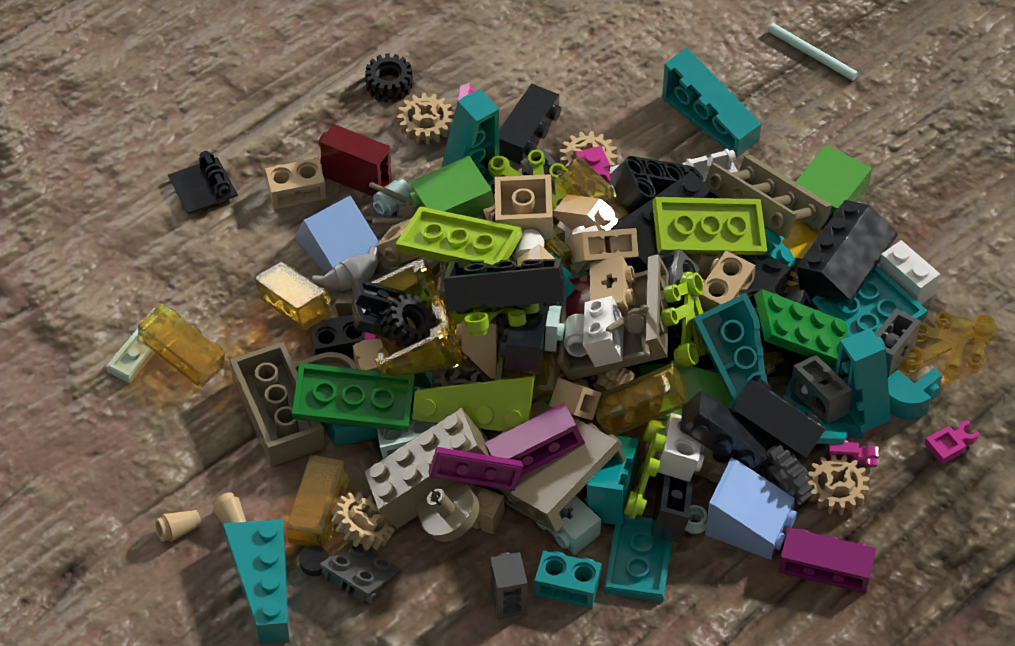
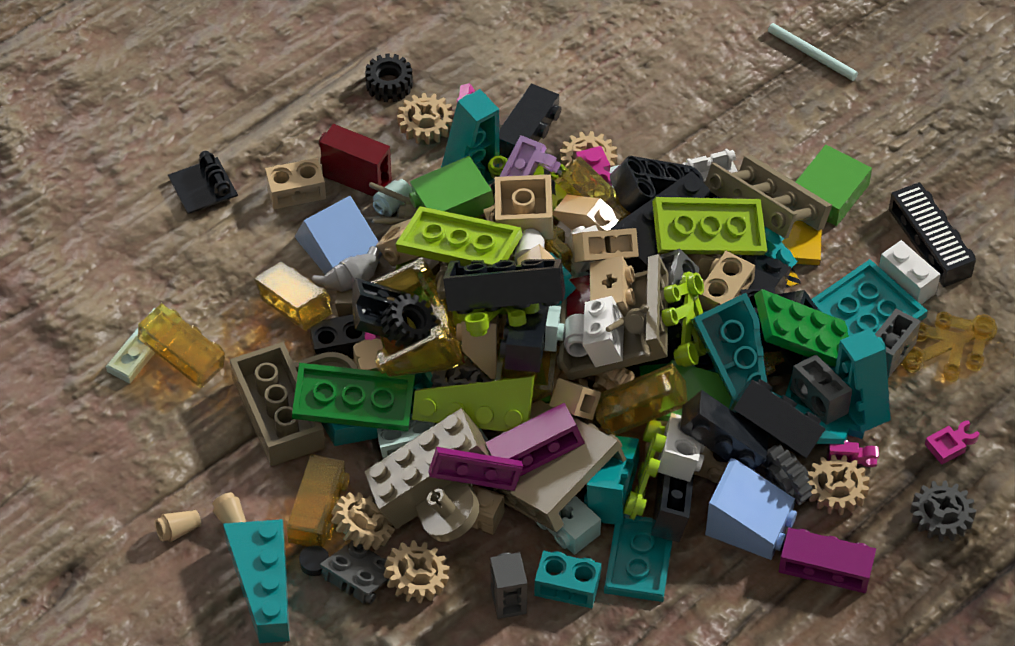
(416, 571): none -> tan gear
(526, 157): none -> lavender plate
(700, 514): light aqua plate -> none
(708, 103): teal wedge -> none
(845, 252): black slope -> none
(912, 399): teal brick -> none
(932, 234): none -> black brick
(943, 511): none -> dark grey gear

